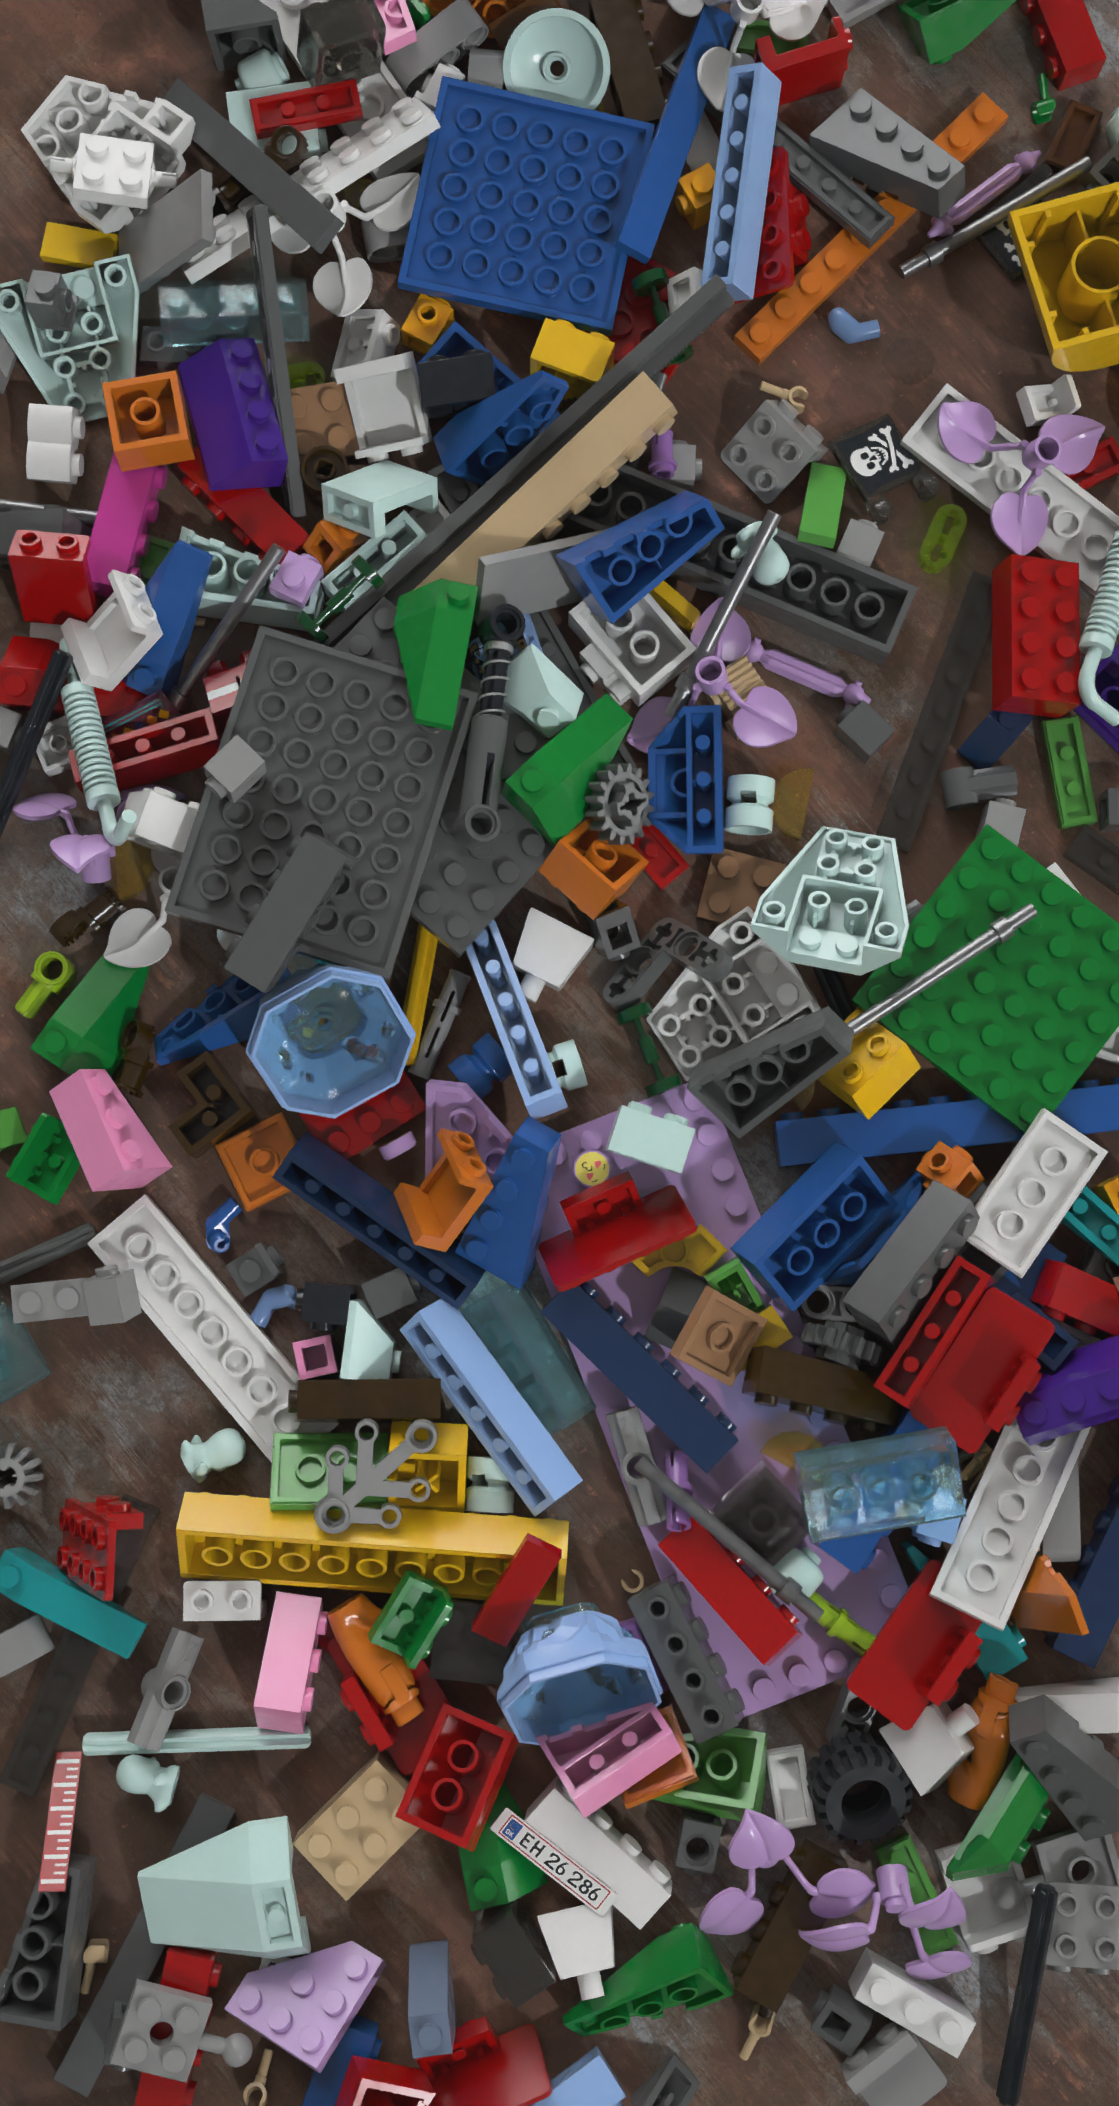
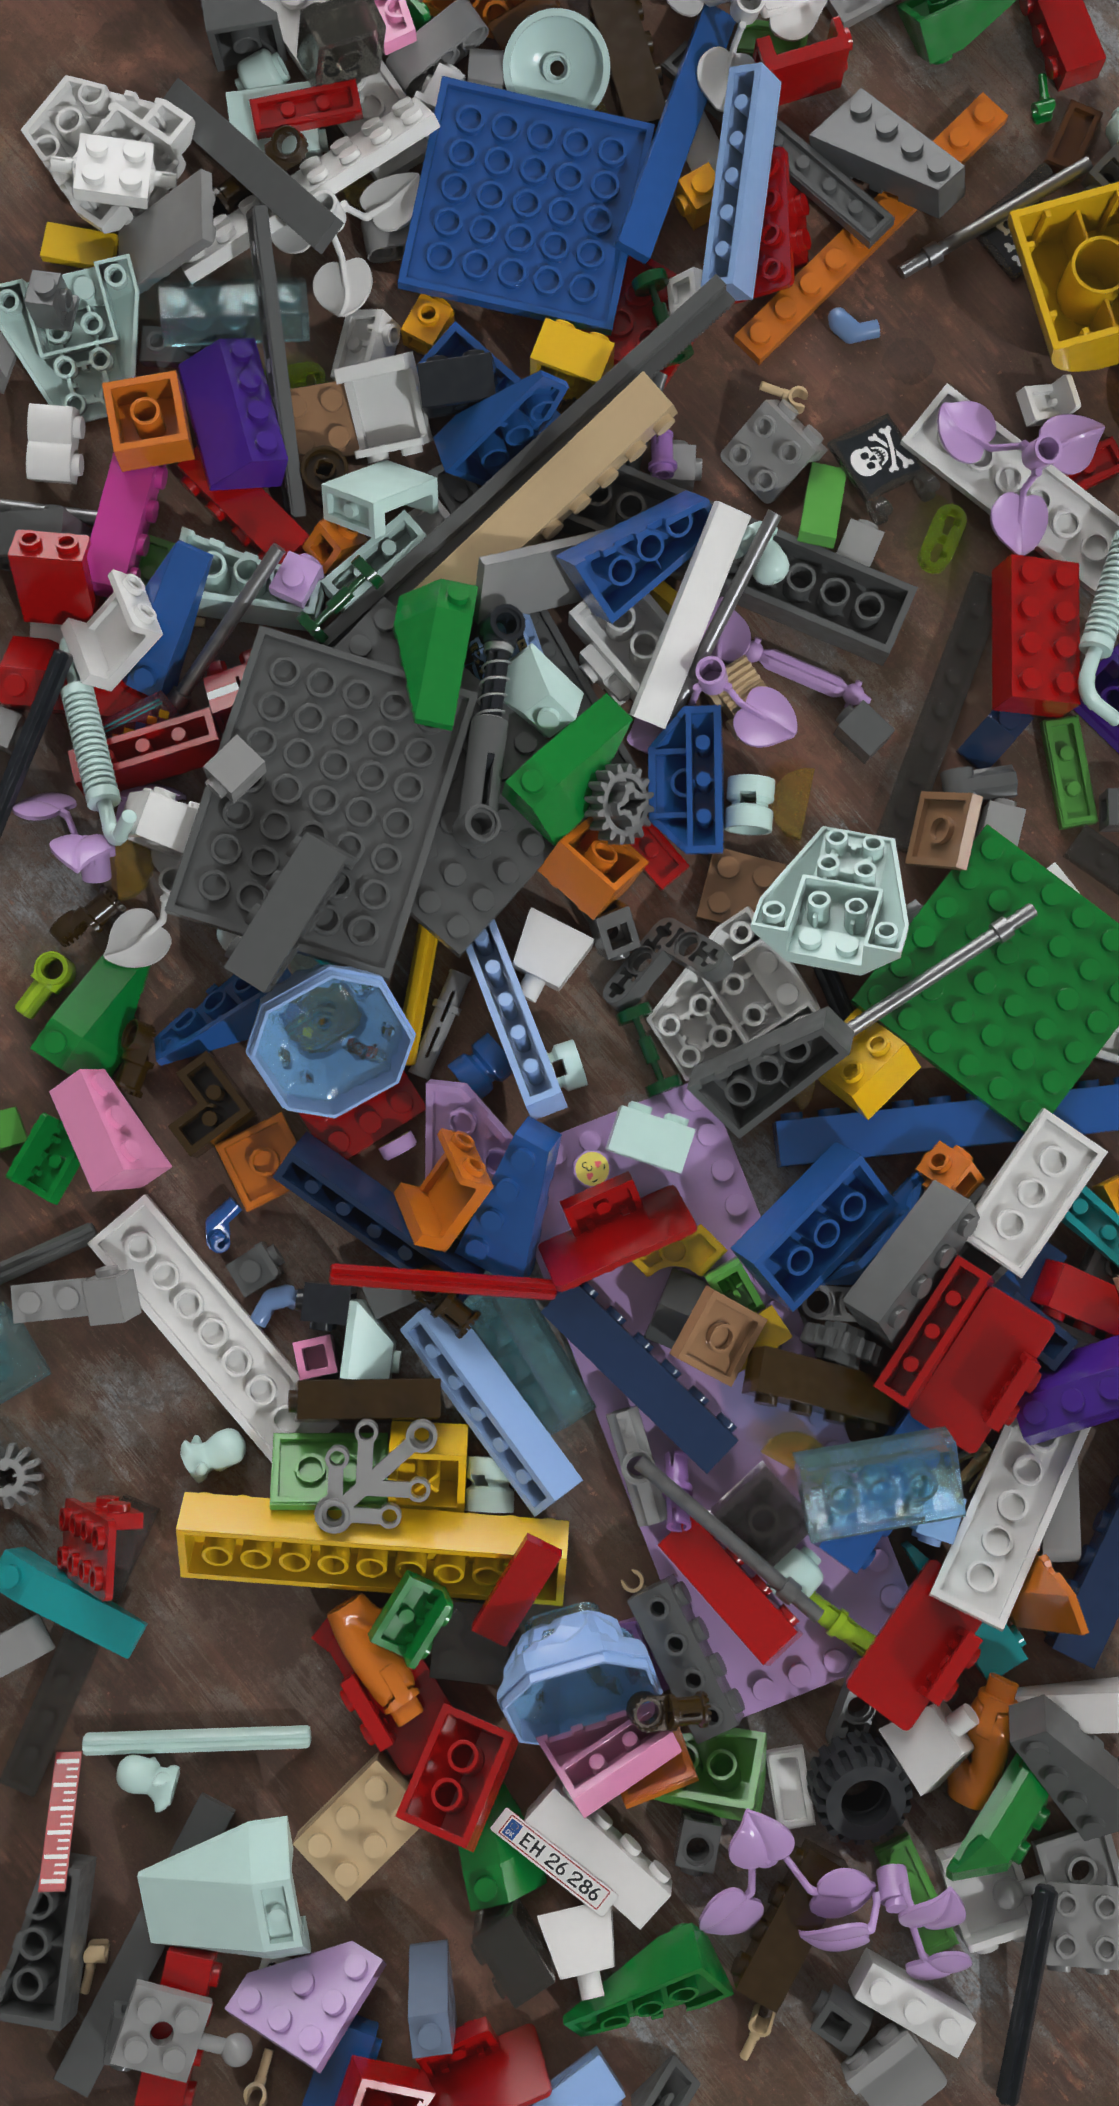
(54, 747): white piece -> none
(160, 1704): light grey piece -> none
(223, 1600): white bracket -> none
(289, 1662): bright pink wedge -> none
(441, 1281): none -> red axle
(448, 1307): none -> dark brown connector
(670, 1711): none -> dark brown connector
(690, 614): none -> white tile
(944, 830): none -> medium nougat plate
(984, 193): lavender wheel -> none

